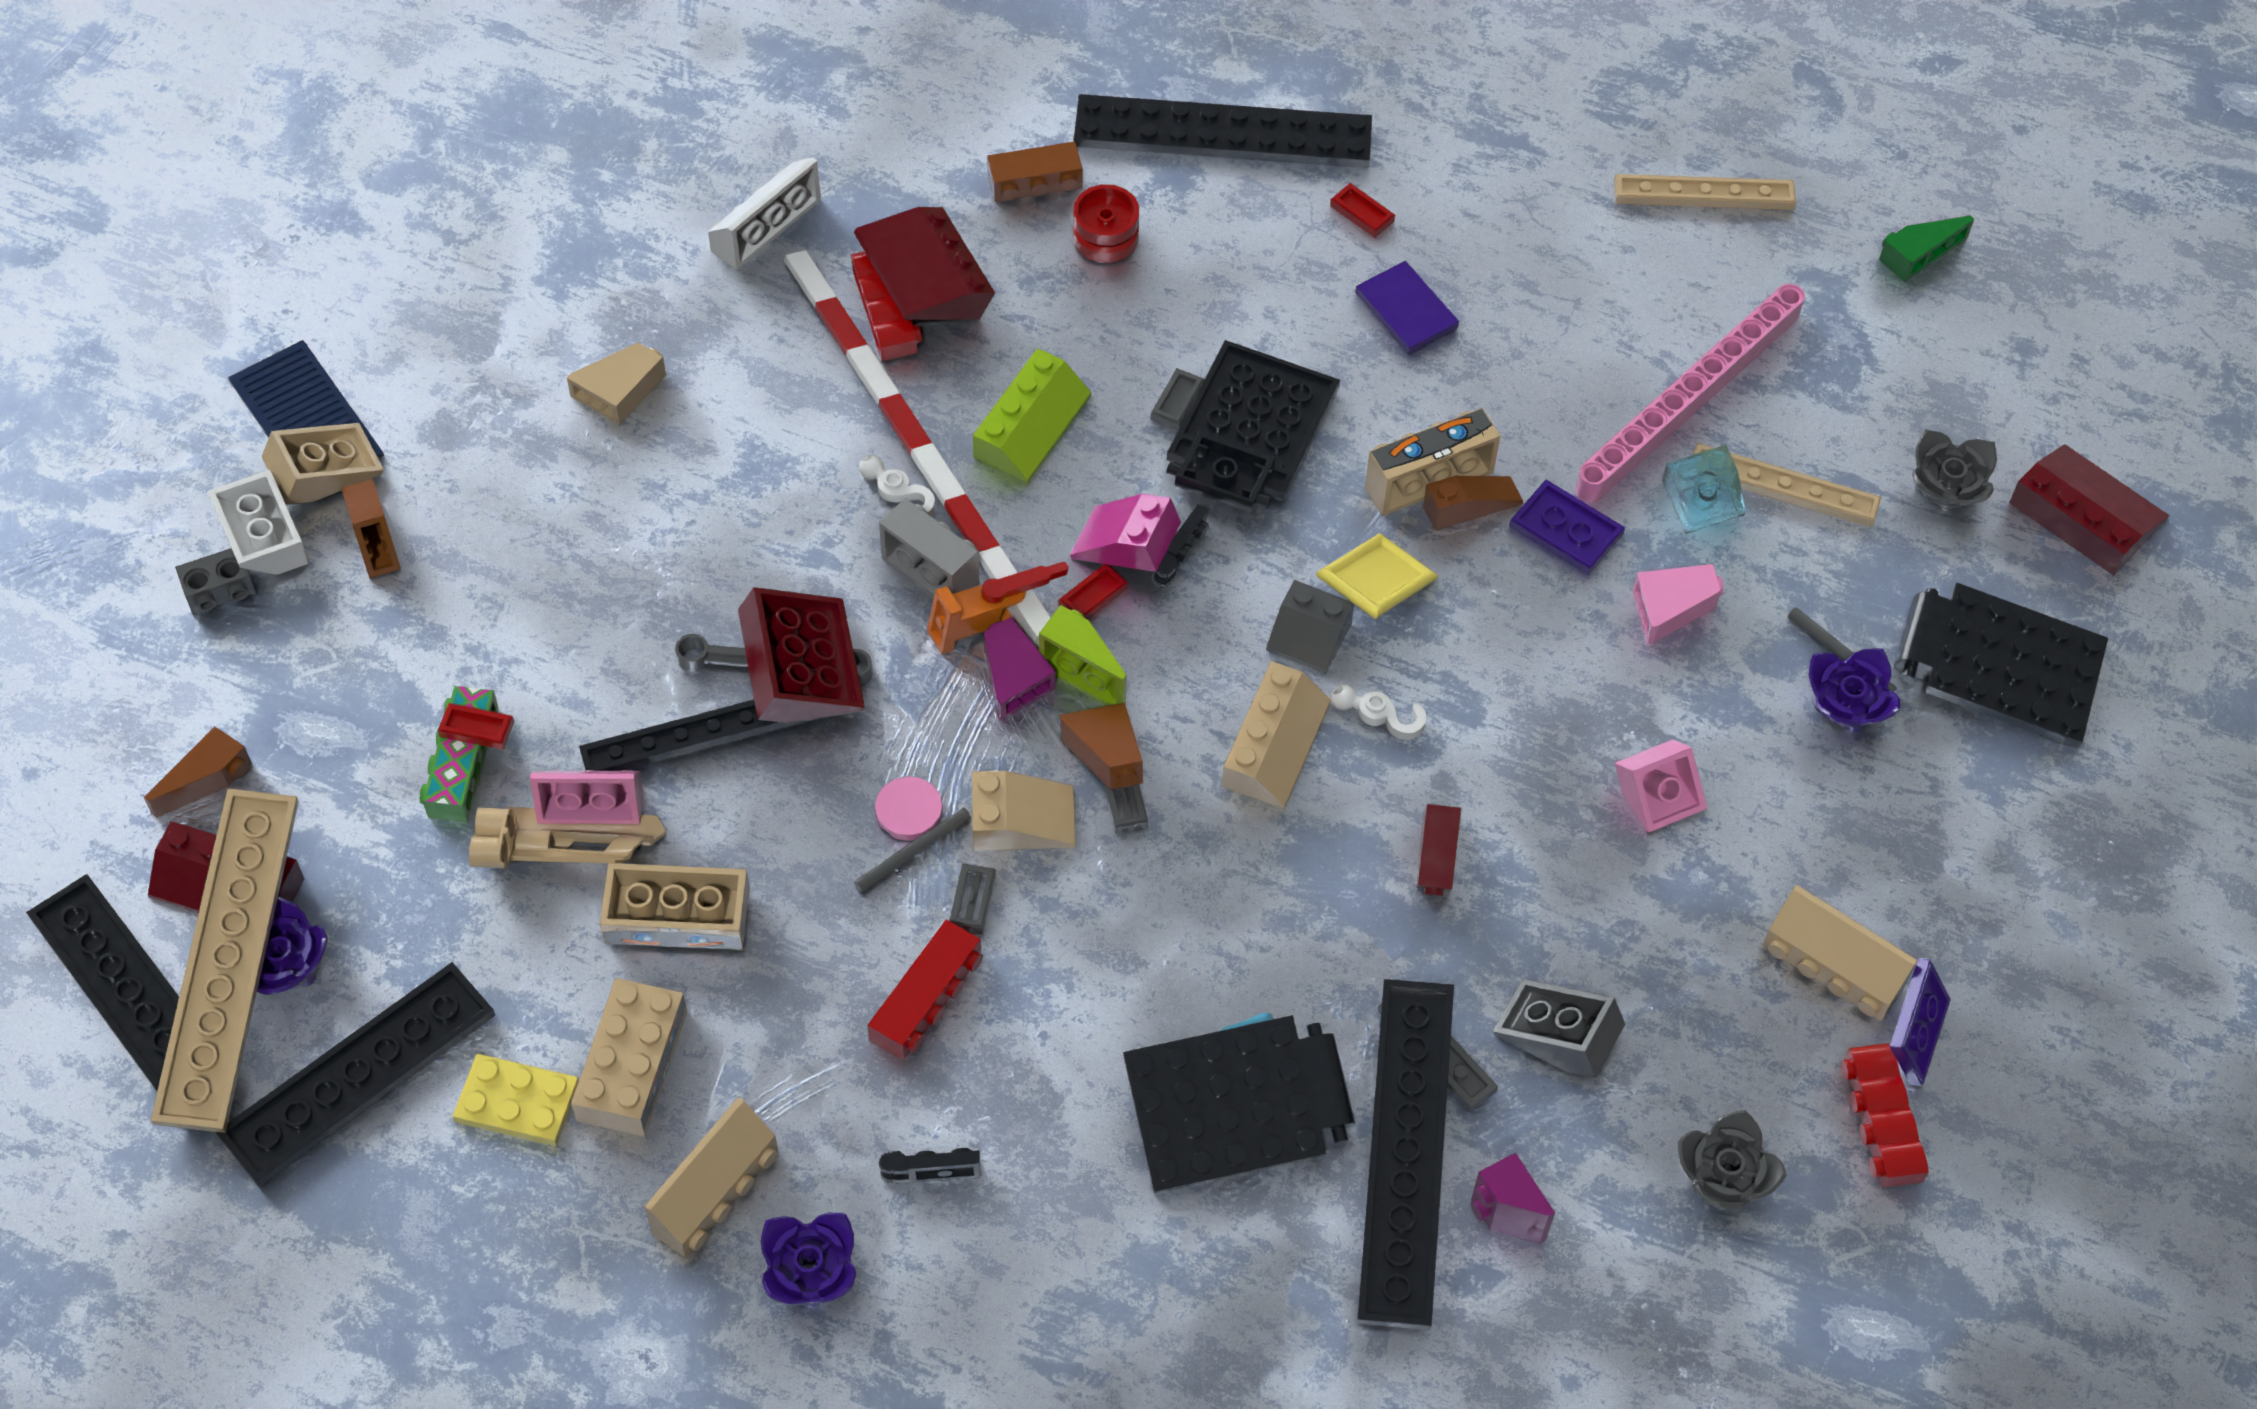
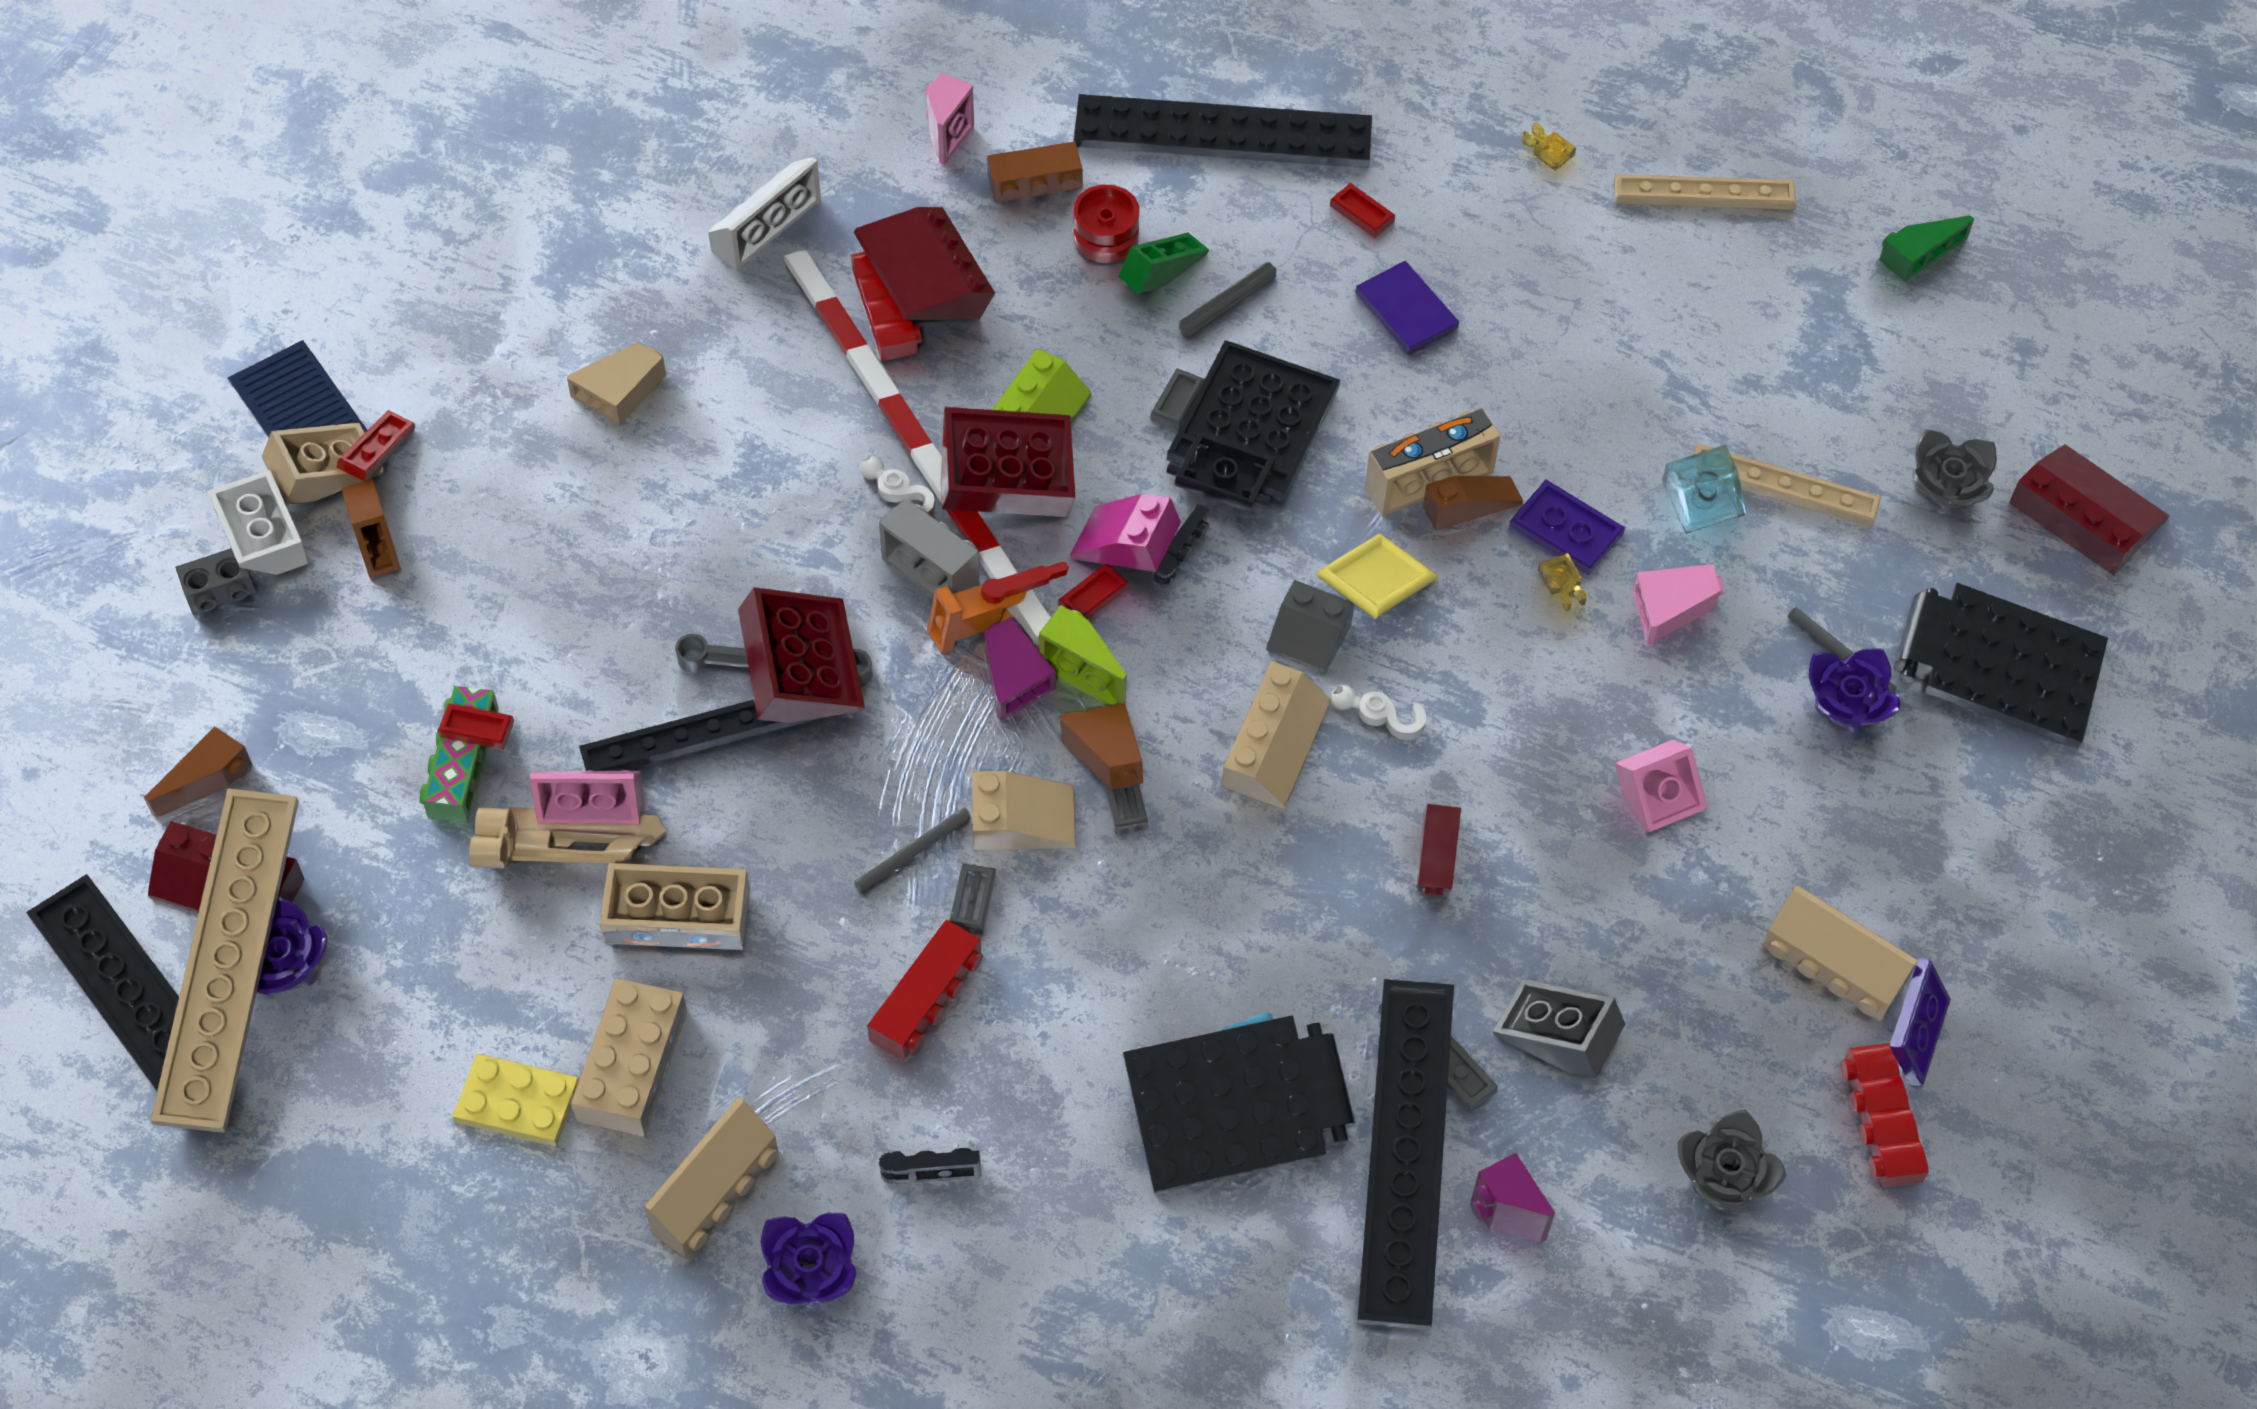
(355, 1074): black plate -> none
(376, 445): none -> red tile
(908, 808): bright pink tile -> none
(949, 114): none -> bright pink slope
(1007, 462): none -> dark red slope
(1159, 261): none -> green slope
(1227, 299): none -> dark grey axle
(1550, 149): none -> clear yellow plate
(1563, 578): none -> clear yellow plate
(1689, 393): bright pink beam -> none

